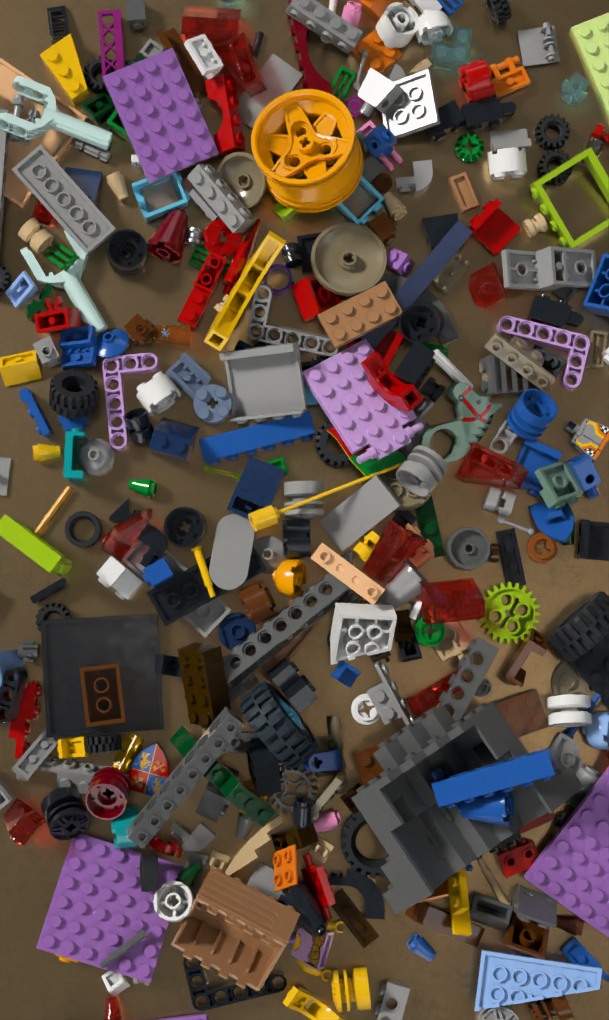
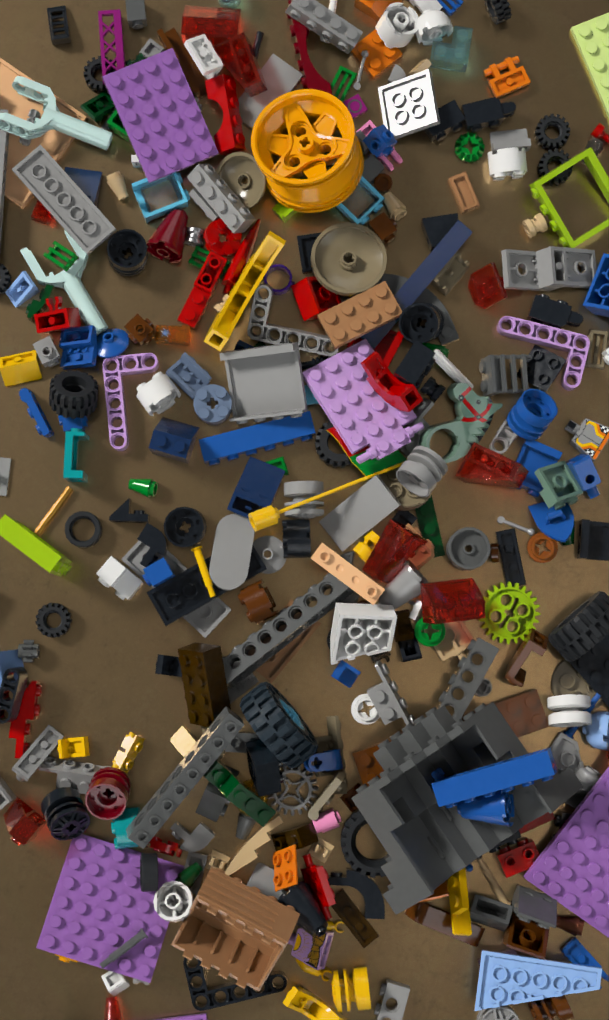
(18, 103): light grey bar -> none
(38, 237): tan wheel -> none
(45, 452): yellow cone -> none
(49, 591): black tile -> none
(65, 67): yellow wedge -> none
(93, 150): light grey axle -> none
(96, 457): light grey cylinder -> none
(96, 641): black tile -> none
(102, 694): reddish brown brick -> none
(103, 743): black tyre -> none
(124, 534): clear red slope -> none
(138, 424): black wheel -> none
(149, 770): shield -> none
(208, 469): clear neon green hinge -> none
(235, 630): dark blue tile -> none
(290, 576): light orange cylinder -> none
(292, 256): black wheel -> none
(296, 688): black brick -> none
(302, 812): black brick -> none
(352, 13): bright pink brick -> none
(377, 92): torso -> none
(399, 261): medium lavender bracket -> none
(419, 946): blue cone -> none
(420, 181): light grey brick -> none
(429, 696): clear red slope -> none
(476, 81): red brick -> none
(492, 500): light grey wheel -> none
(493, 227): red bracket -> none
(522, 359): dark tan bracket -> none
(538, 45): light grey hinge -> none
(565, 293): dark grey tile -> none
(574, 89): clear light blue brick -> none

